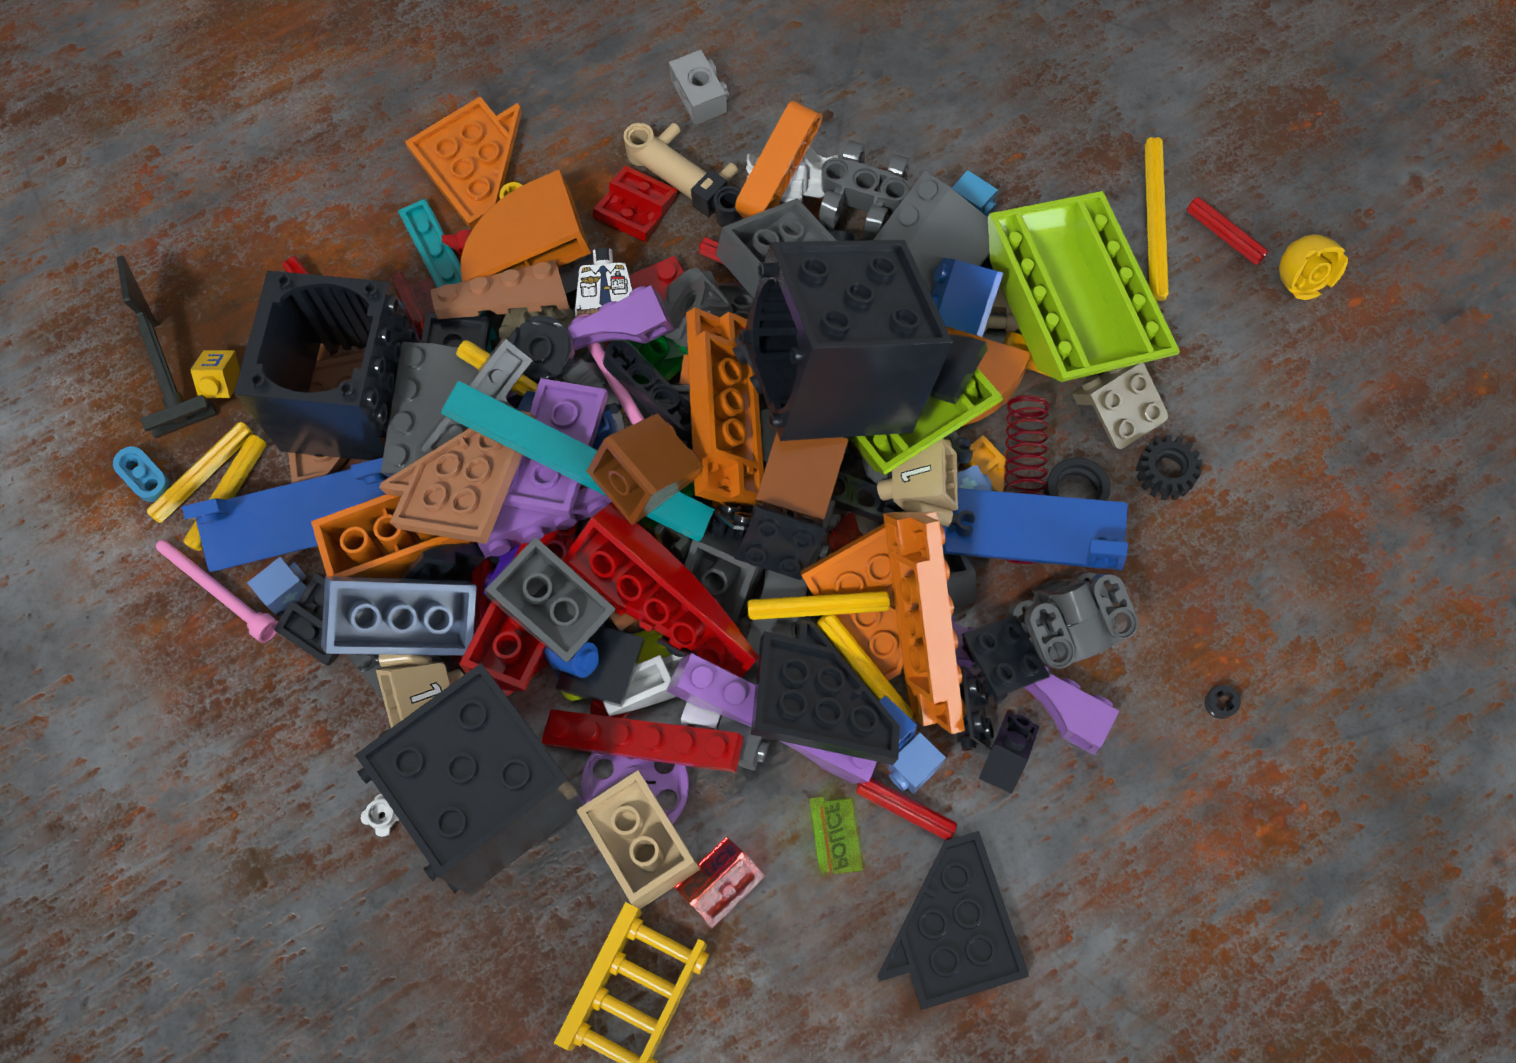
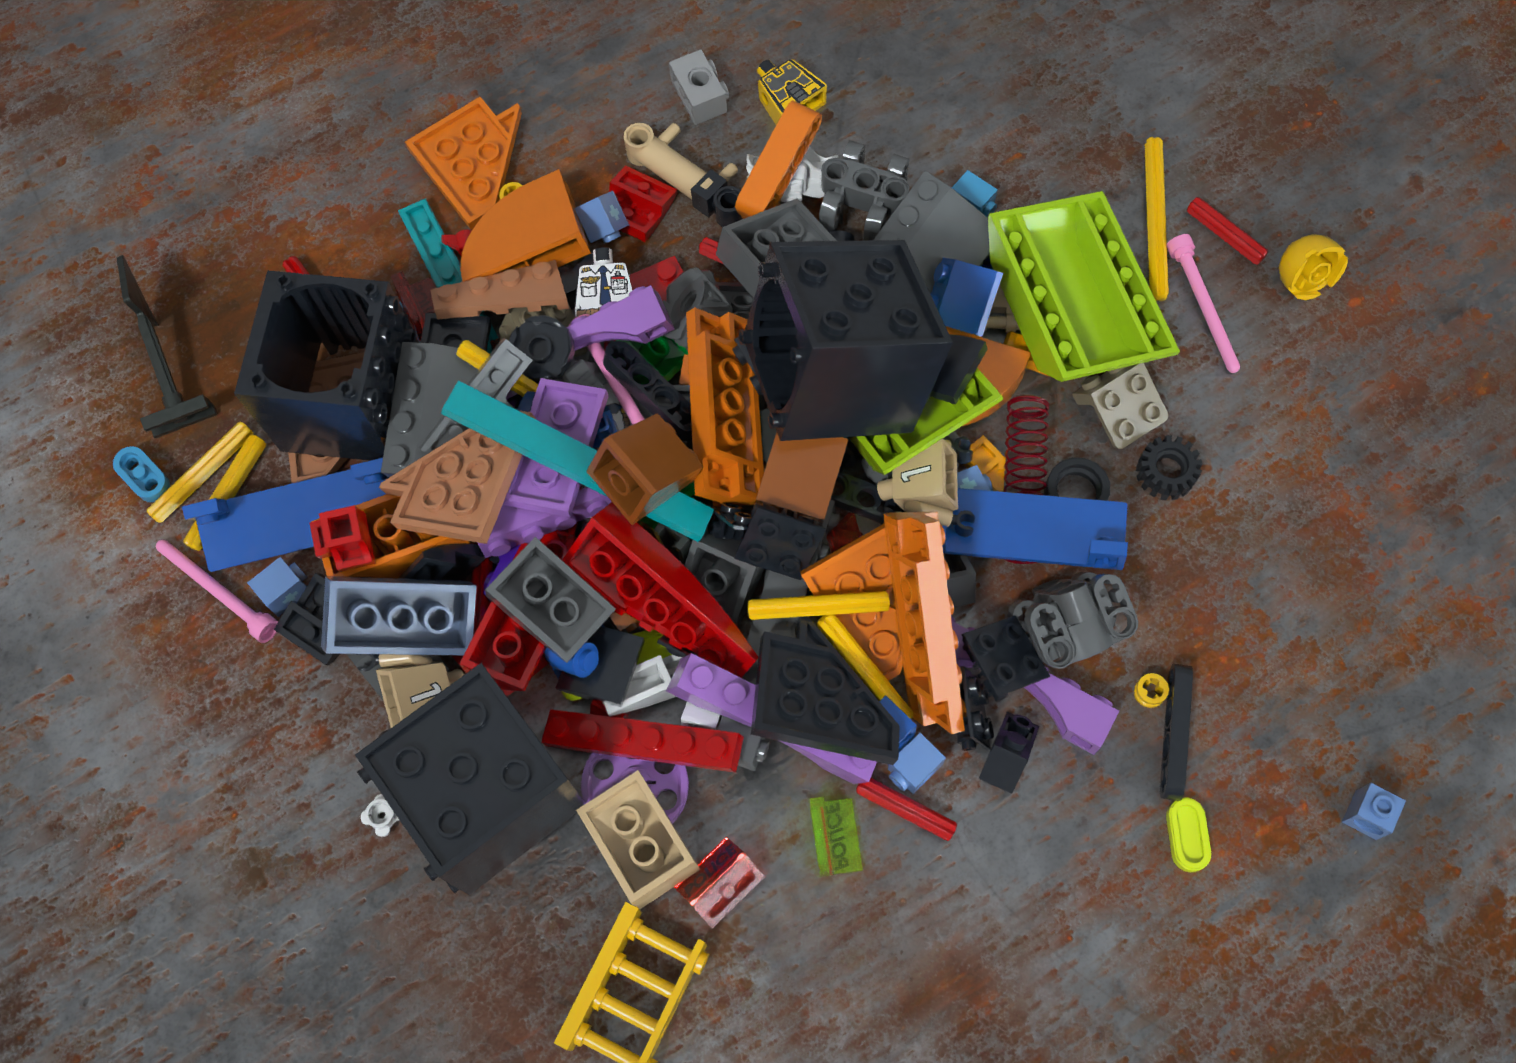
(216, 373): yellow brick -> none
(344, 536): none -> red brick
(602, 218): none -> medium blue brick
(788, 83): none -> torso
(956, 930): black wing -> none
(1141, 693): none -> yellow bush
(1176, 732): none -> black beam
(1182, 249): none -> bright pink piece
(1188, 835): none -> neon yellow tile
(1233, 703): black bush -> none
(1373, 811): none -> medium blue brick

